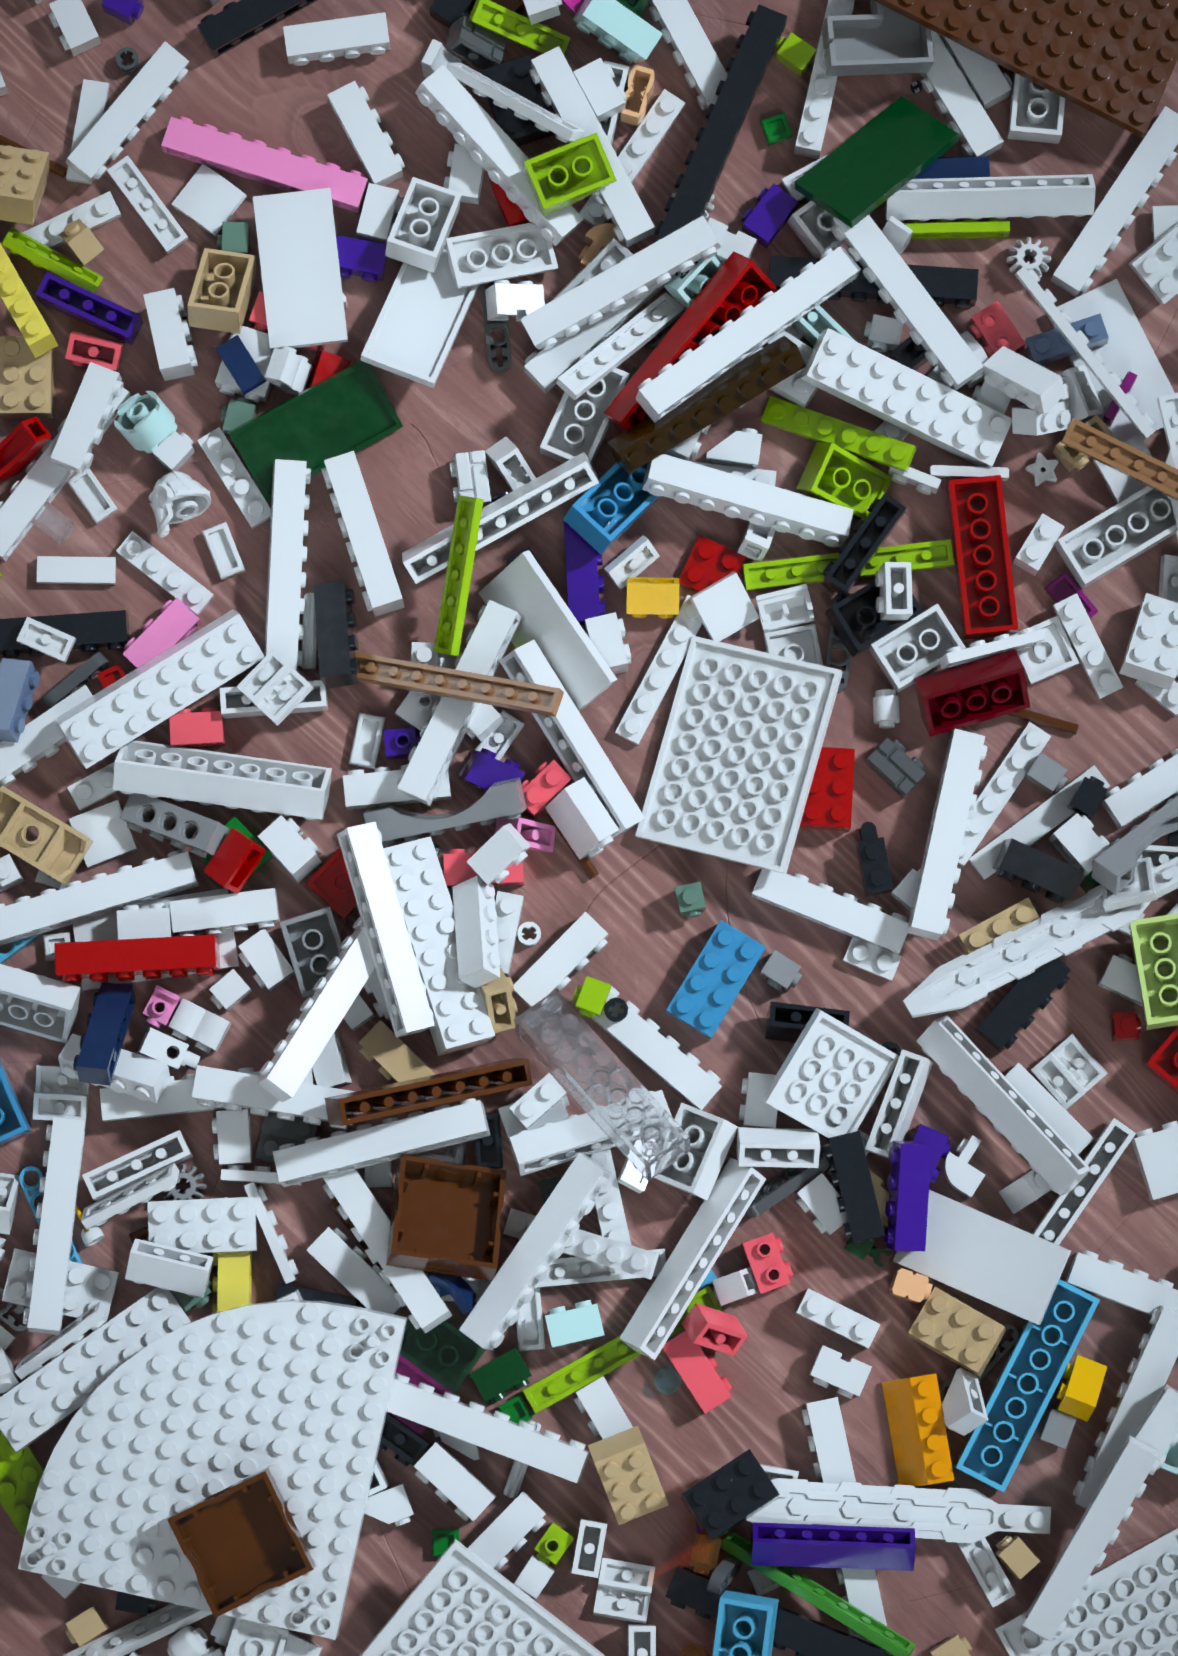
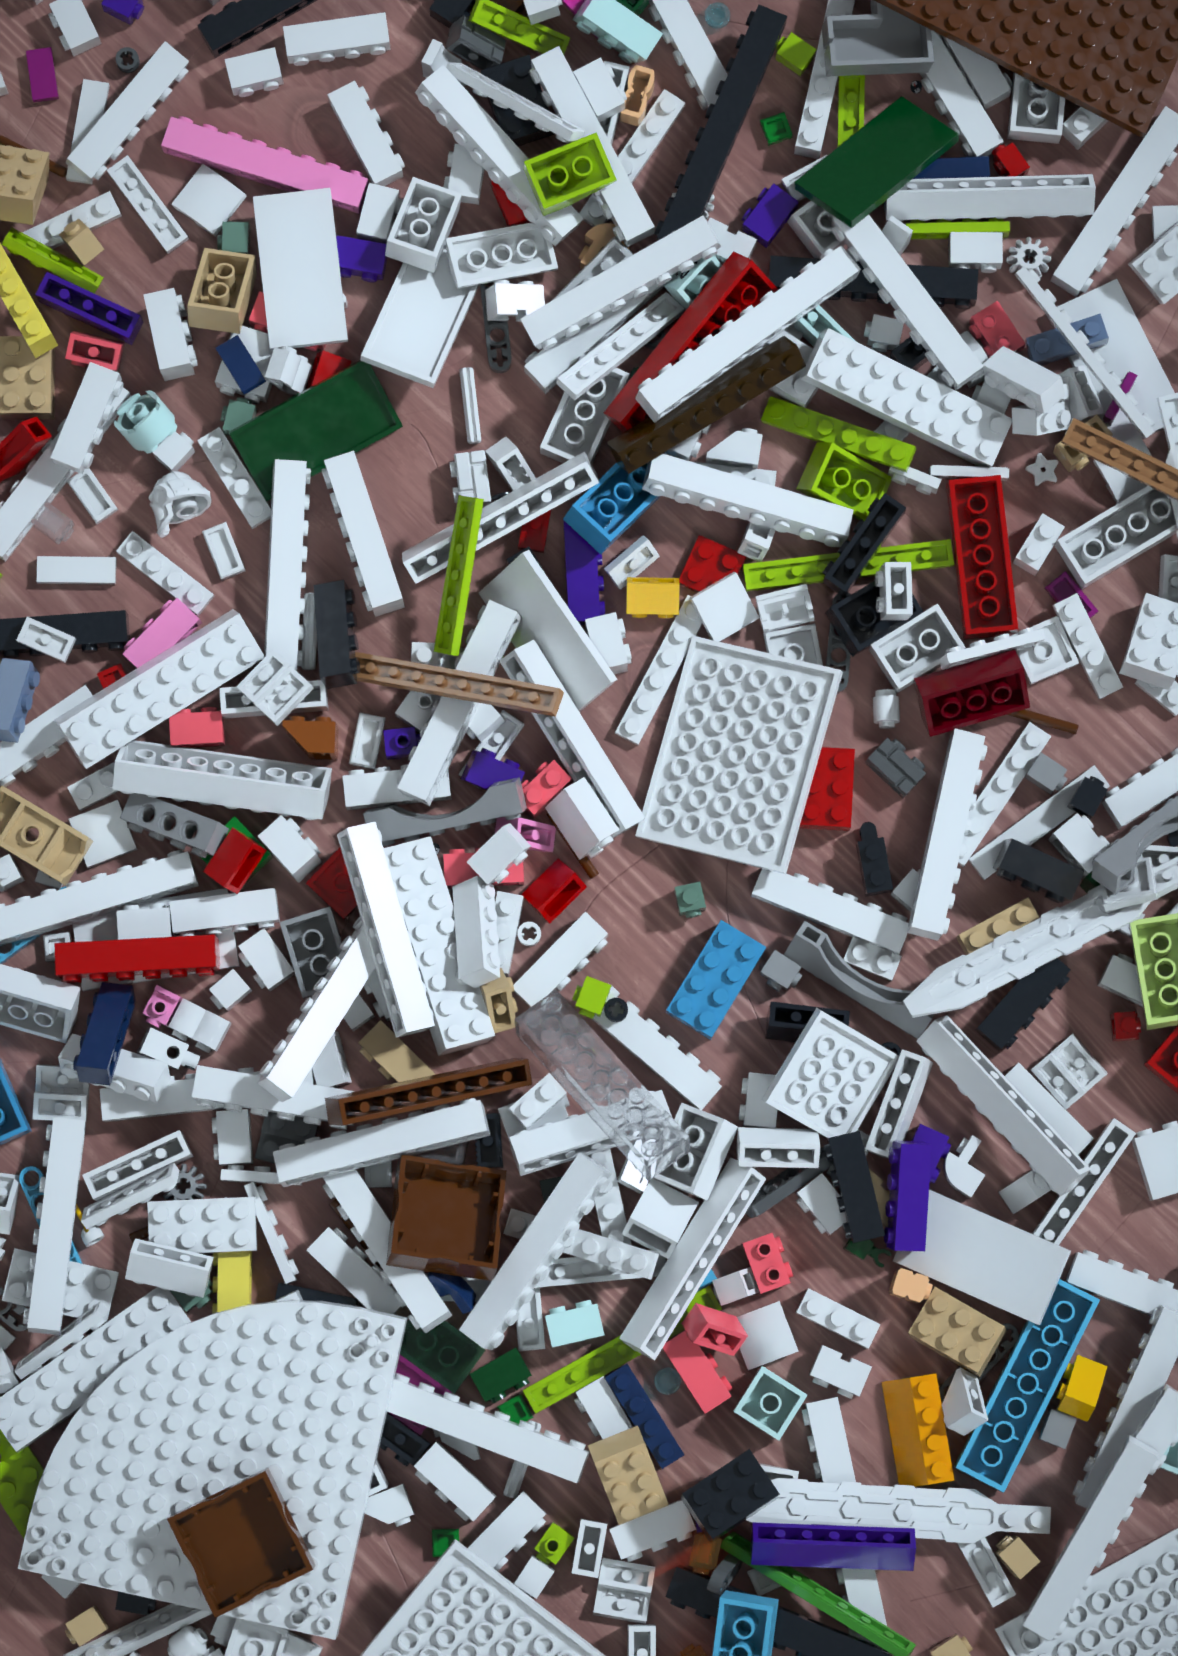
(42, 74): none -> magenta tile
(76, 680): dark grey beam -> none
(254, 72): none -> white brick
(315, 738): none -> dark orange slope
(470, 405): none -> white axle
(535, 533): none -> red plate
(554, 890): none -> red brick
(644, 1415): none -> dark blue brick
(653, 1530): none -> white brick
(660, 1218): none -> white brick
(717, 15): none -> clear light blue plate
(767, 1337): none -> white slope
(770, 1403): none -> light aqua brick
(816, 954): none -> light grey arch
(850, 106): none -> lime plate
(976, 250): none -> white brick
(1009, 161): none -> red brick
(1082, 127): none -> white brick

